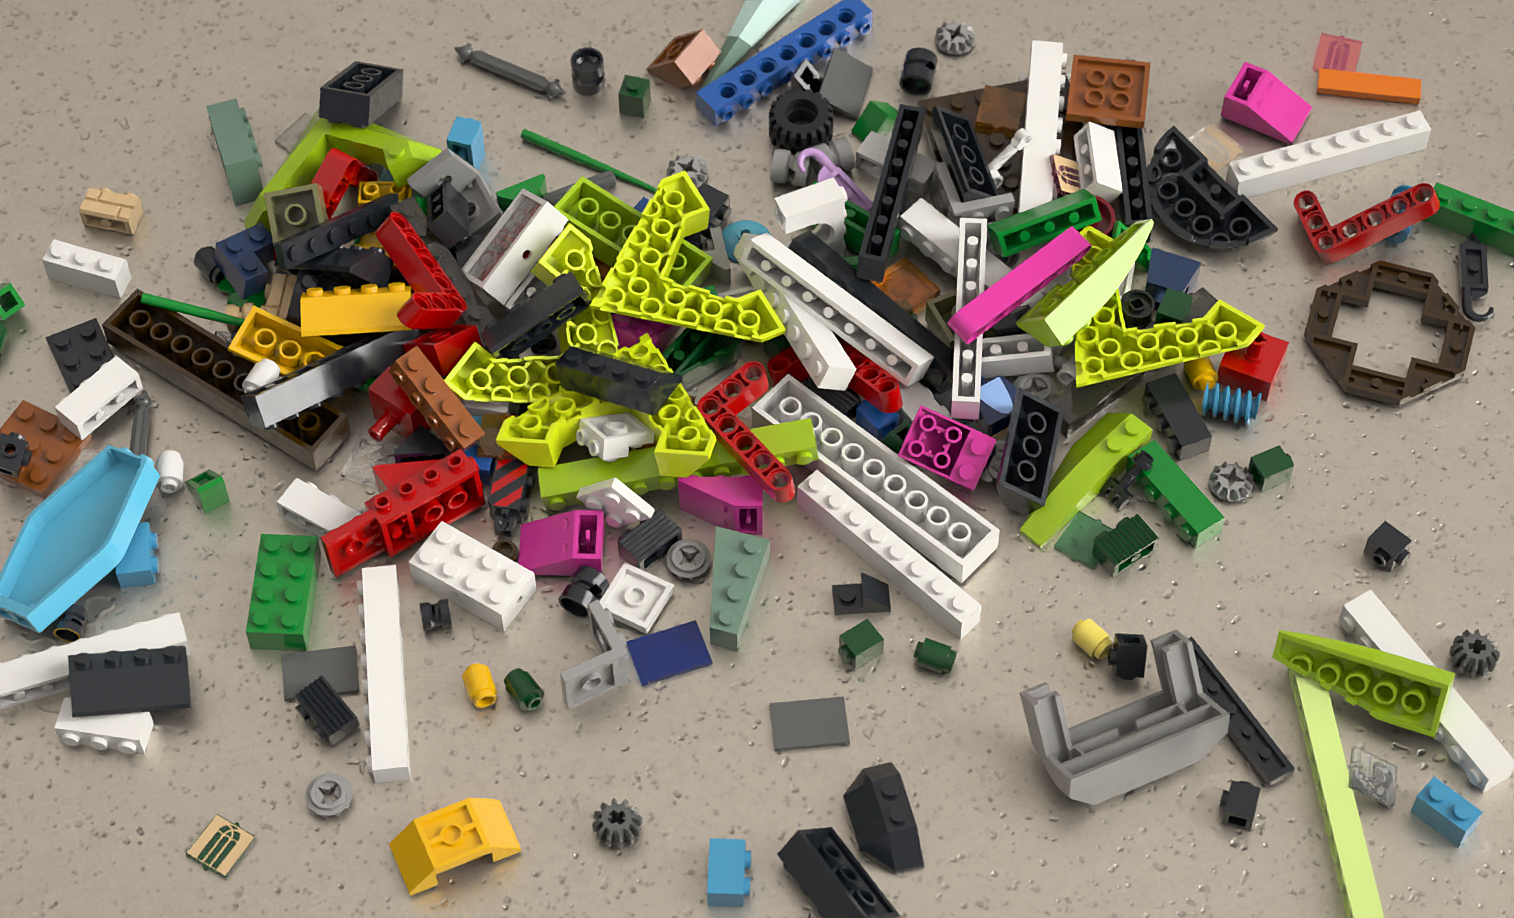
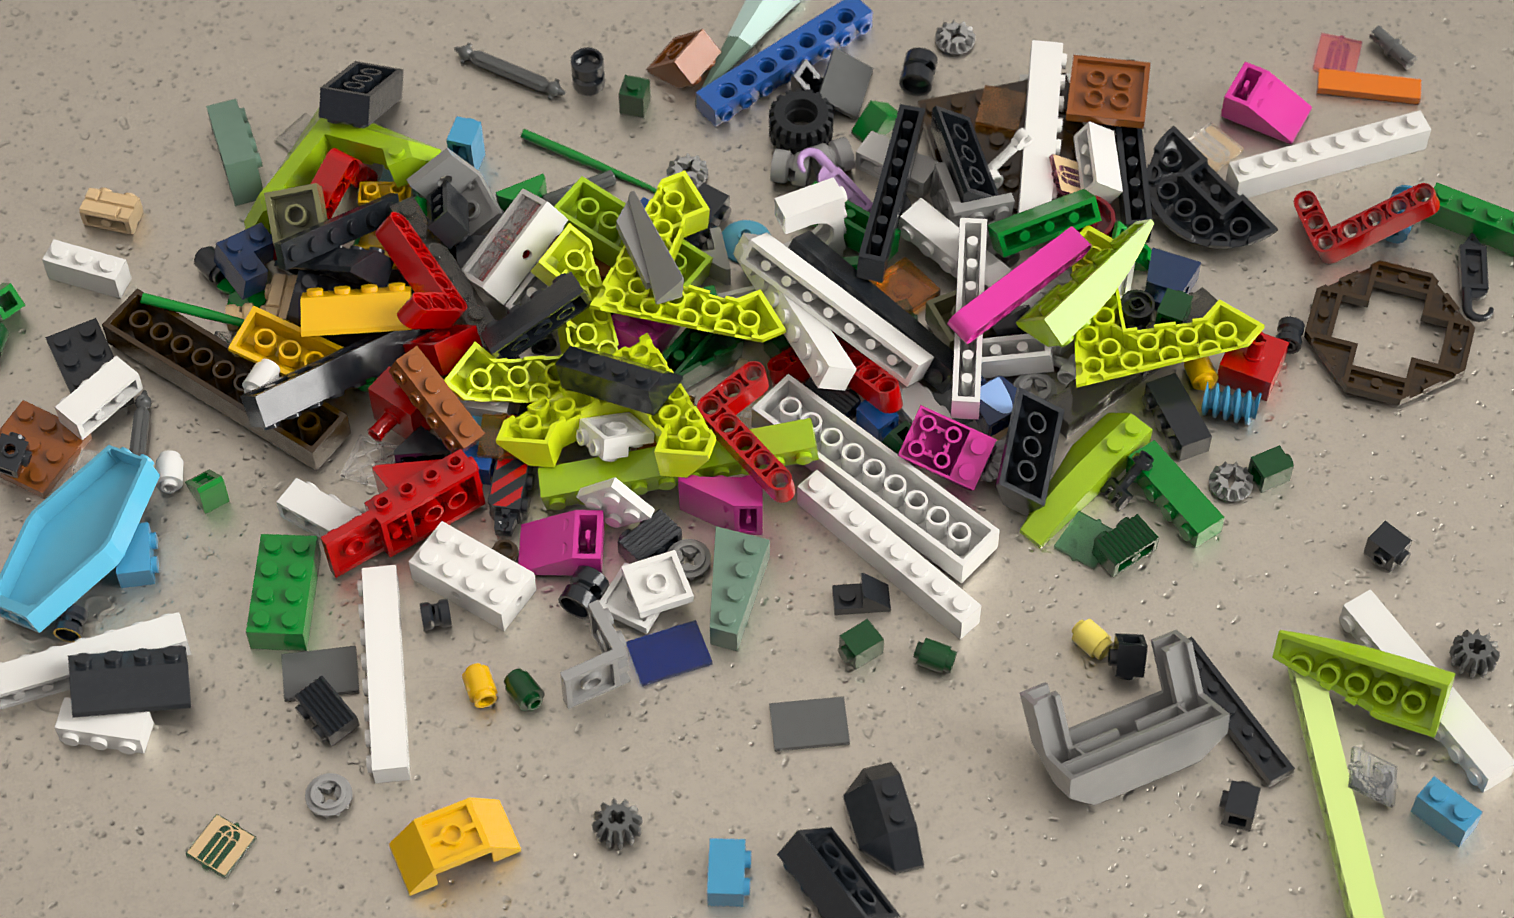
(649, 252): none -> light grey wedge
(657, 584): none -> white plate
(1291, 330): none -> black wheel
(1393, 47): none -> dark grey pin

